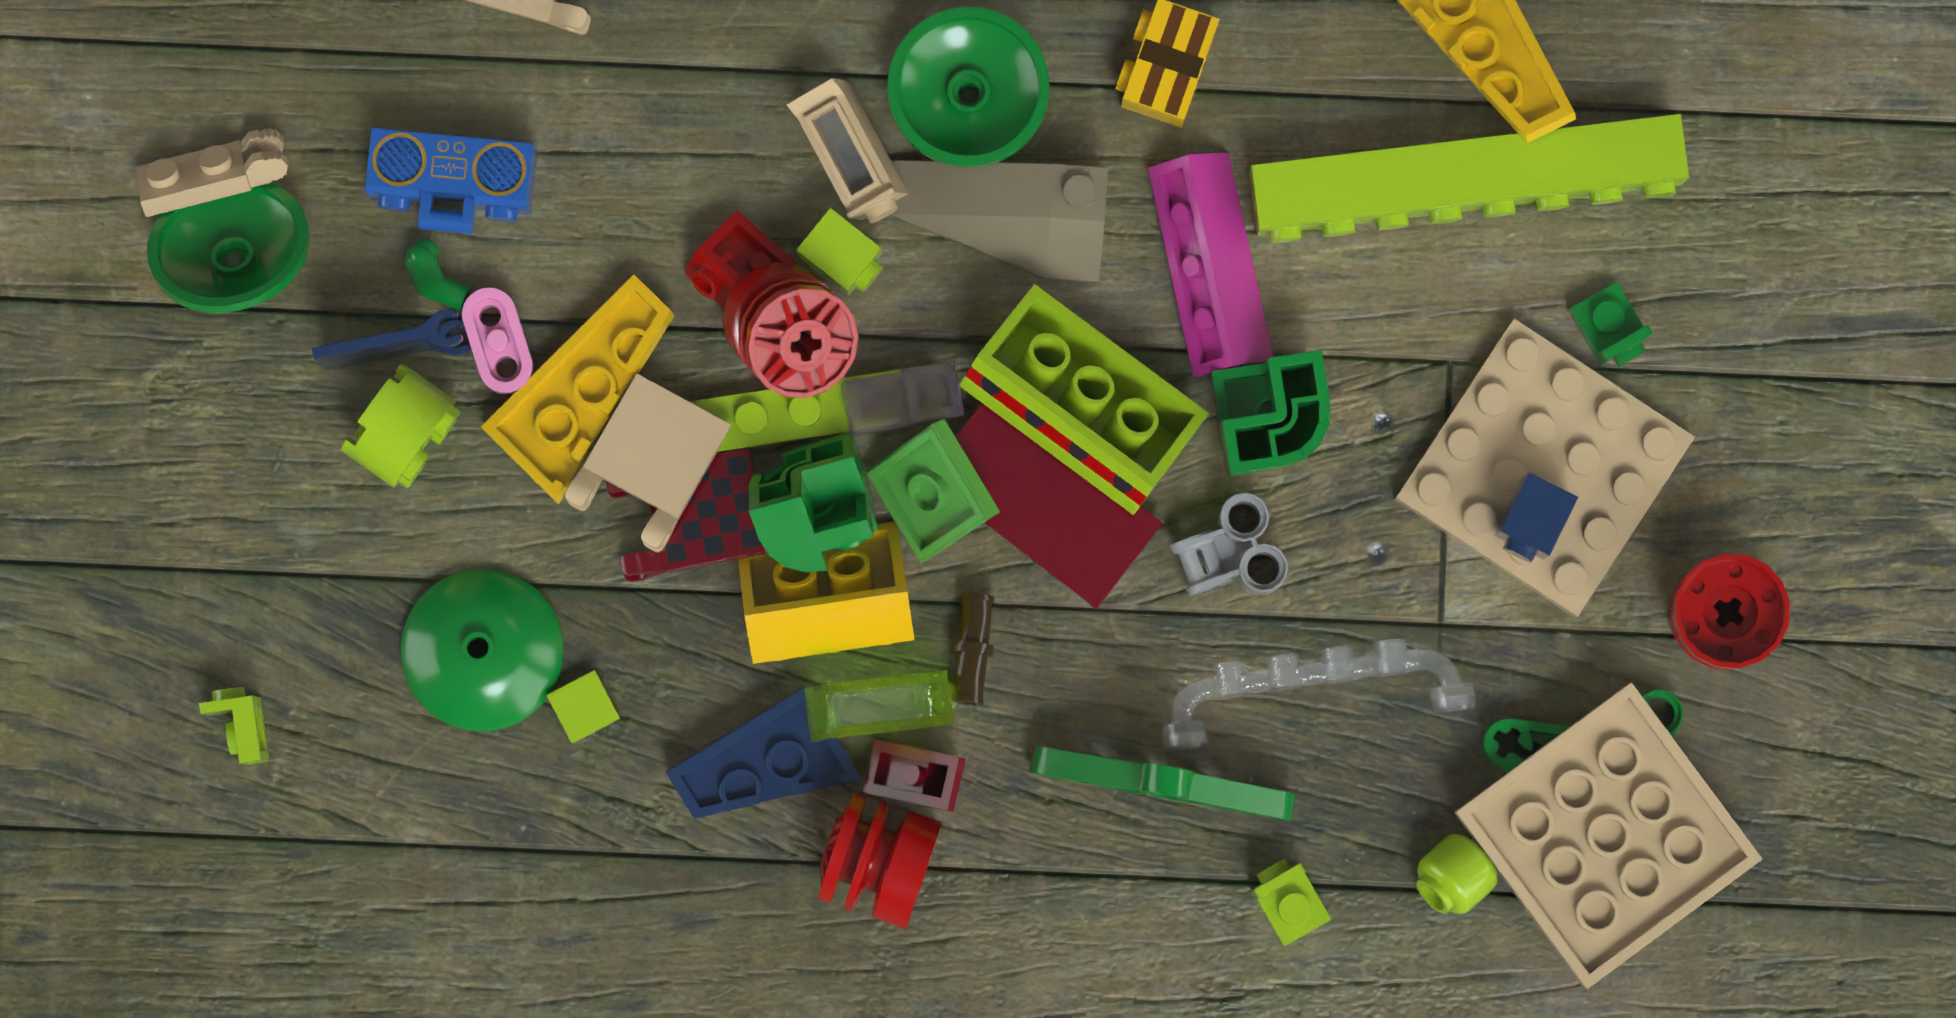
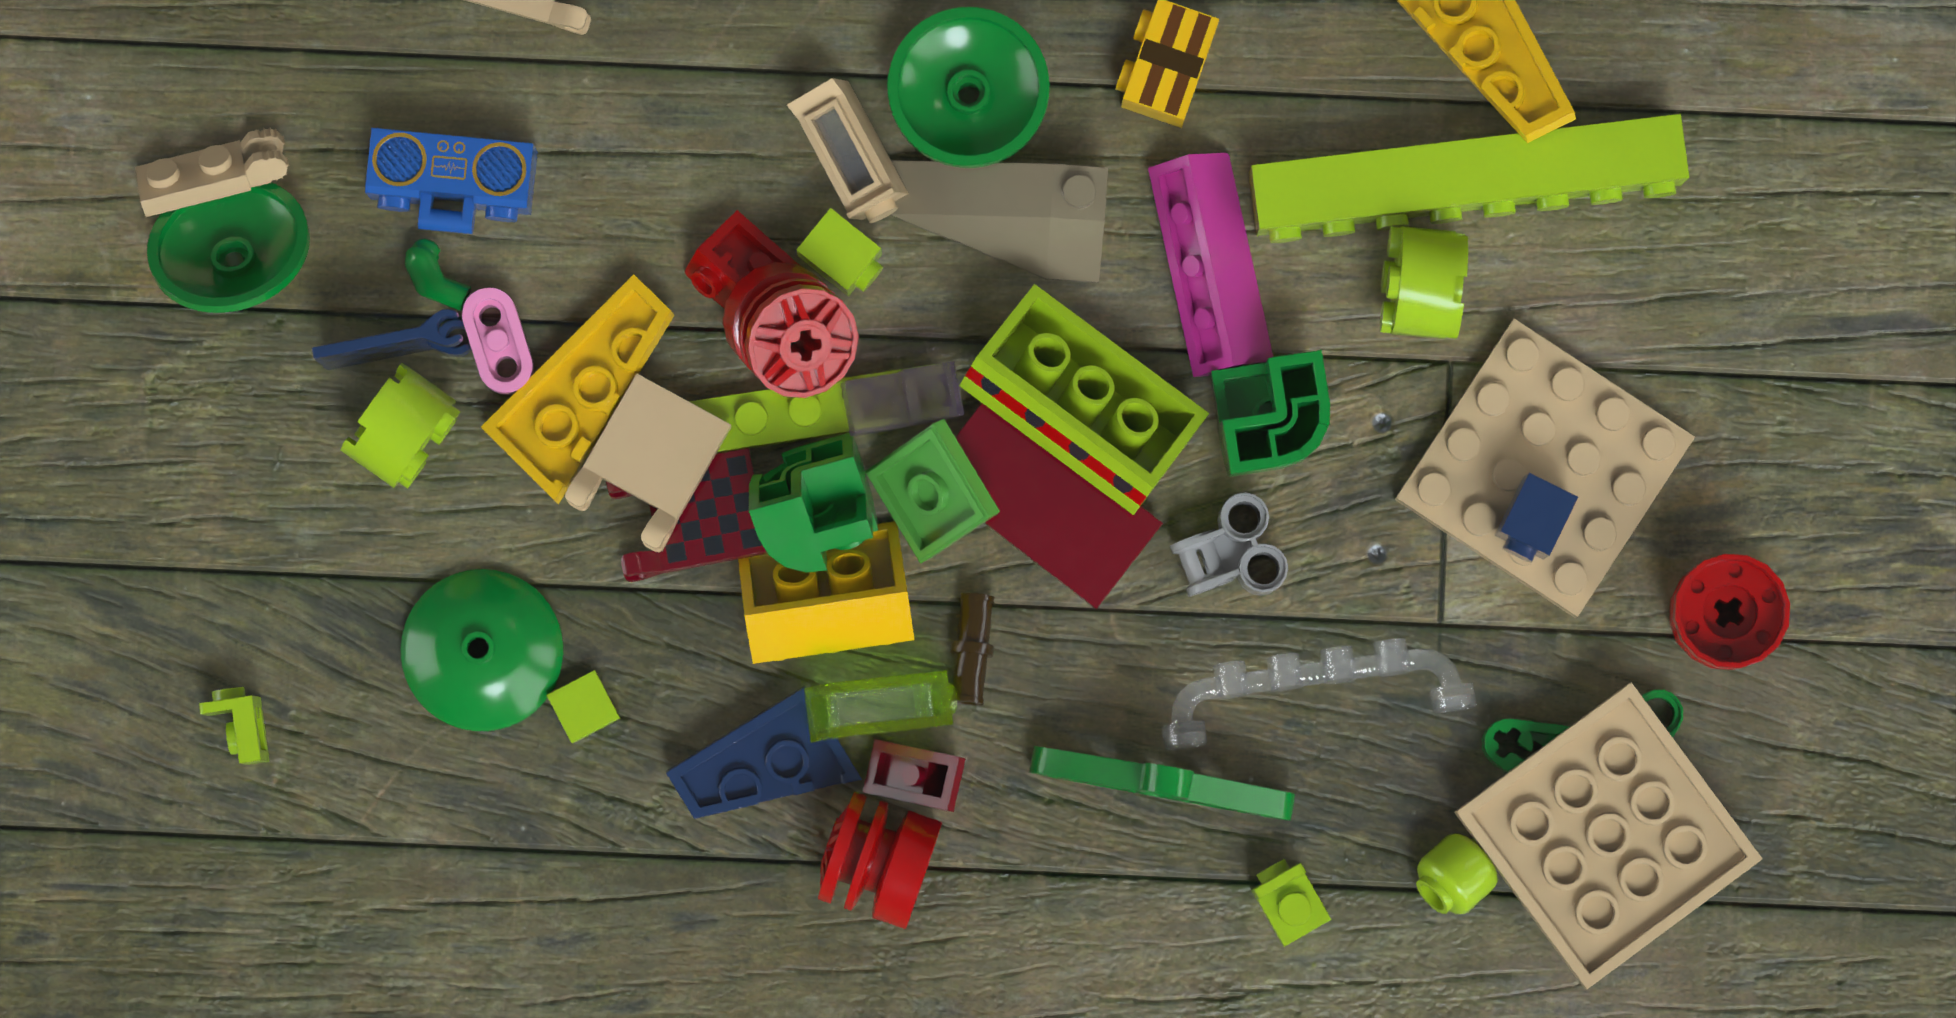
(1424, 282): none -> lime brick
(1611, 326): green bracket -> none

